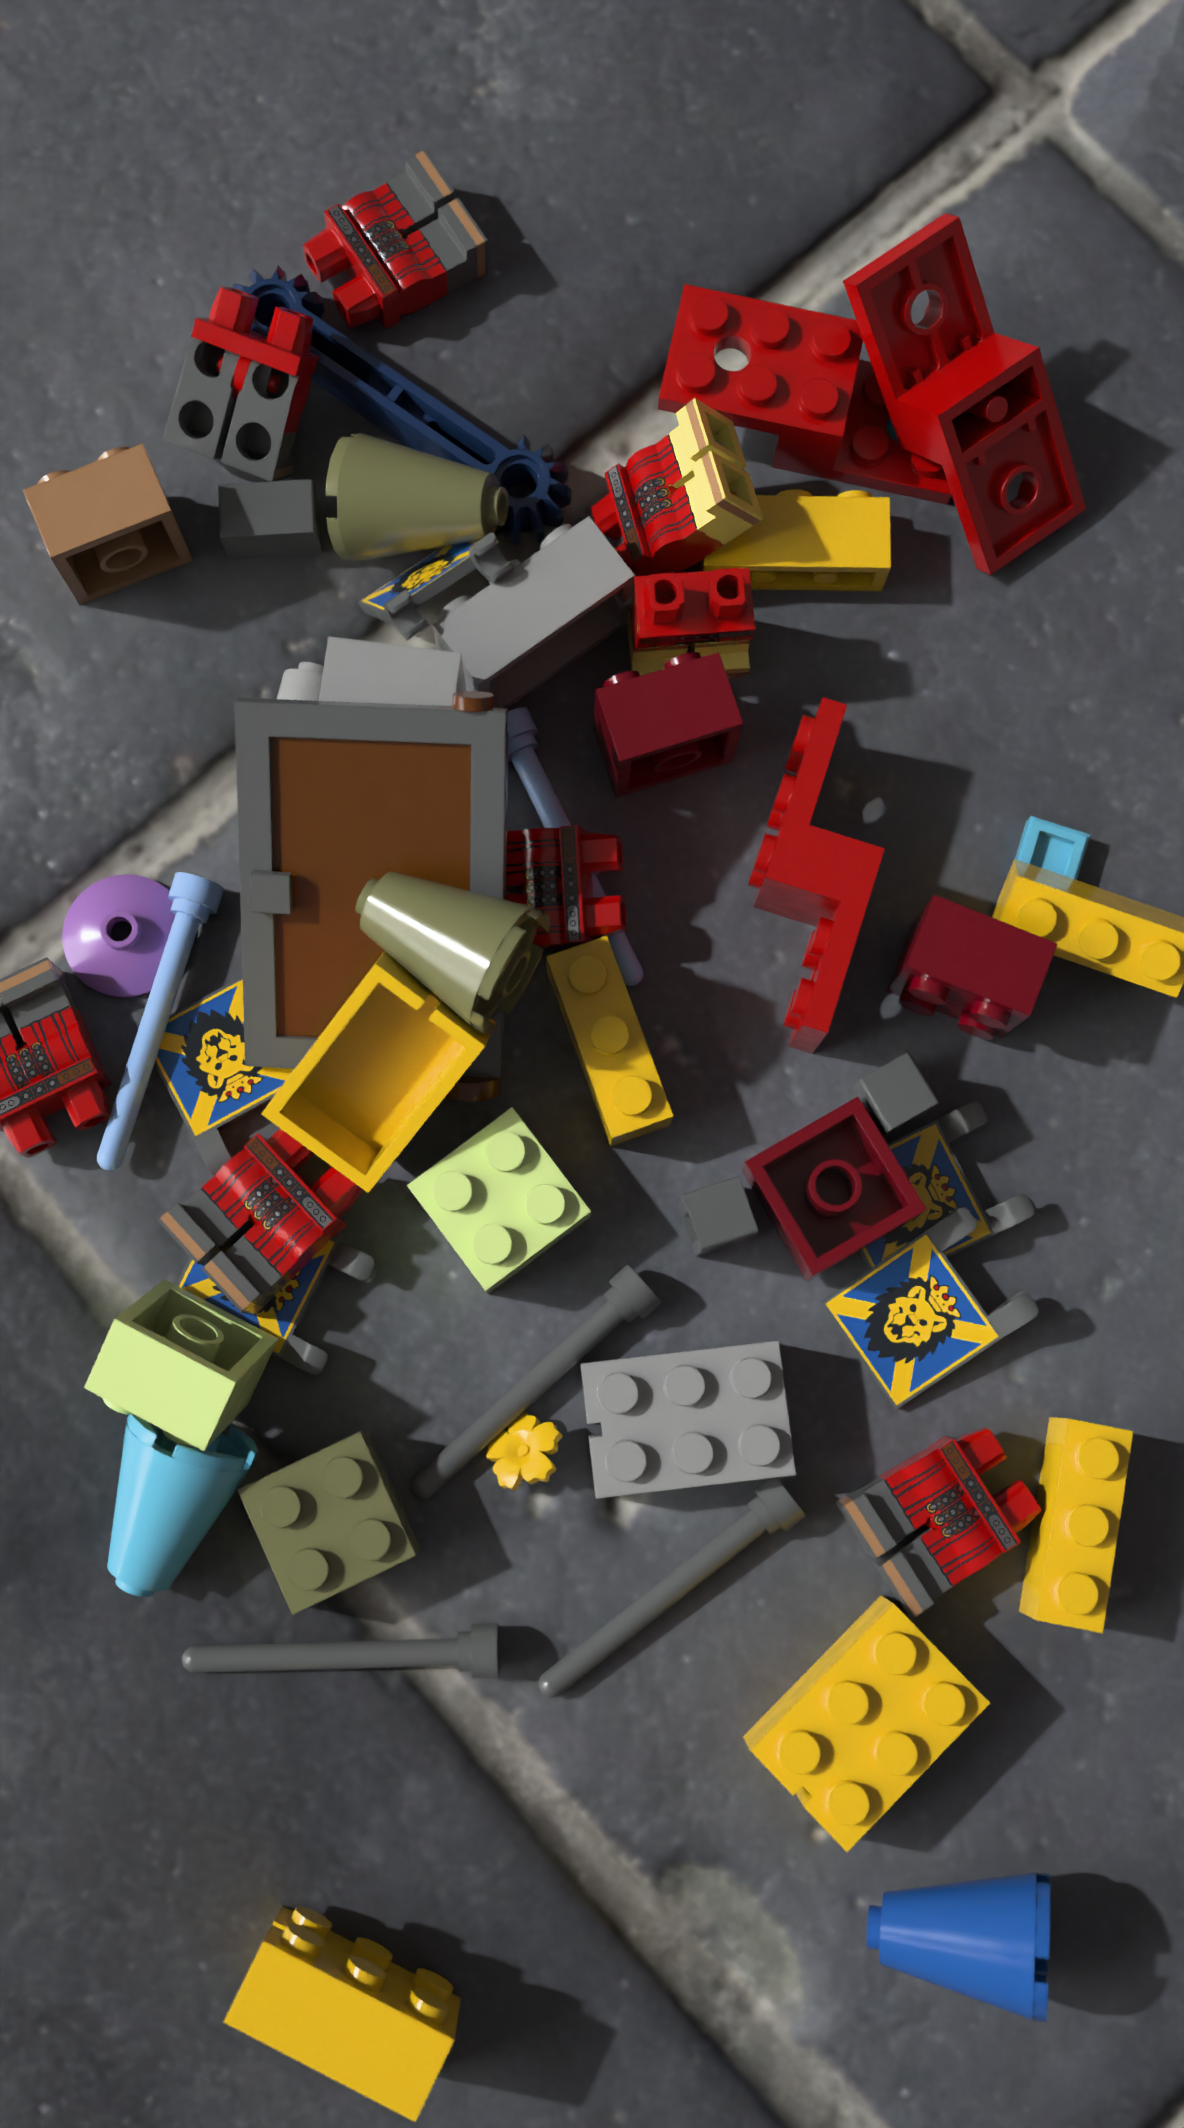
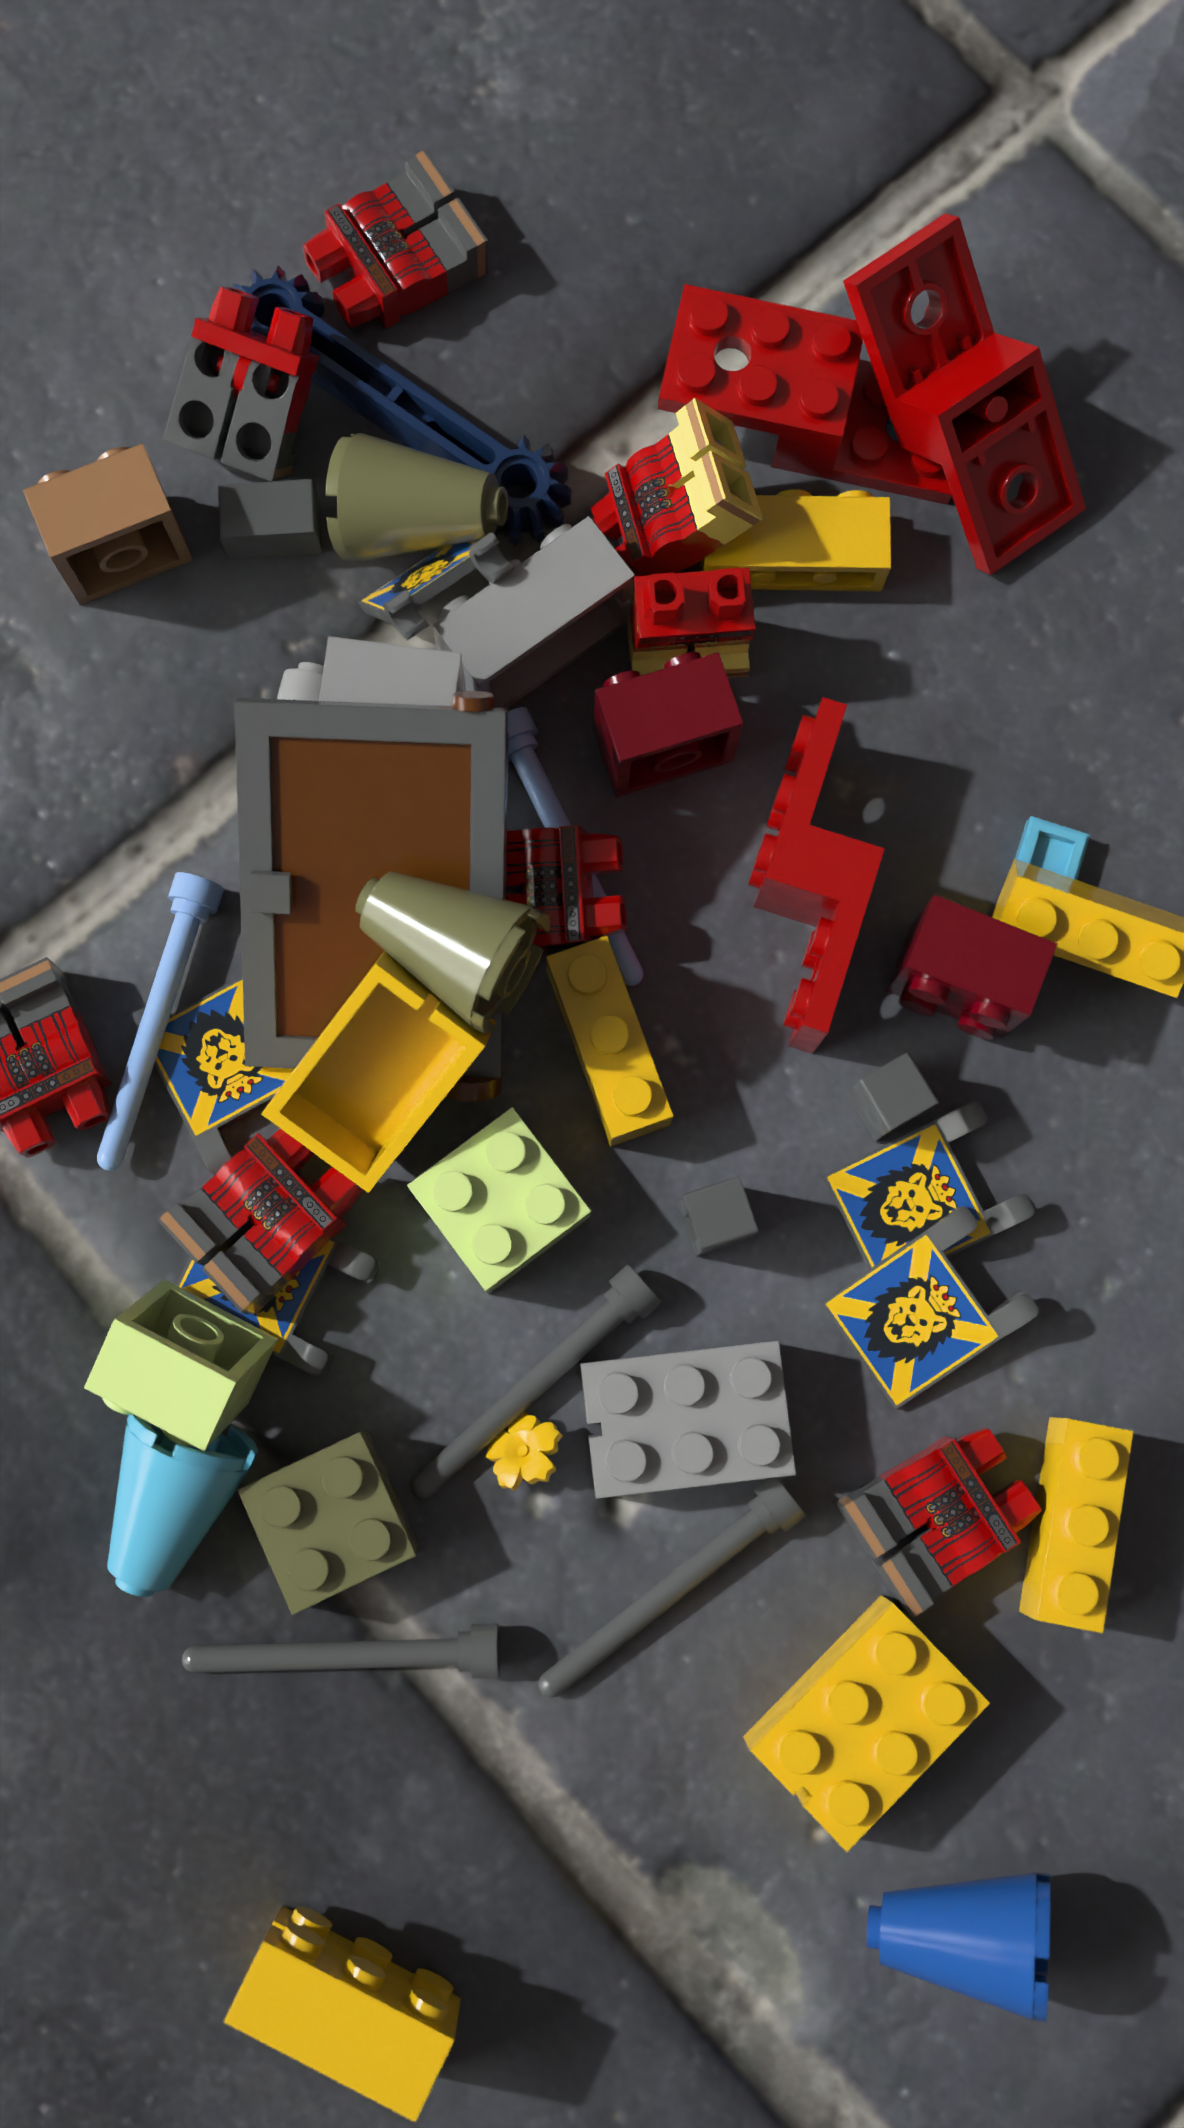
(123, 966): medium lavender dish -> none
(832, 1188): dark red brick -> none

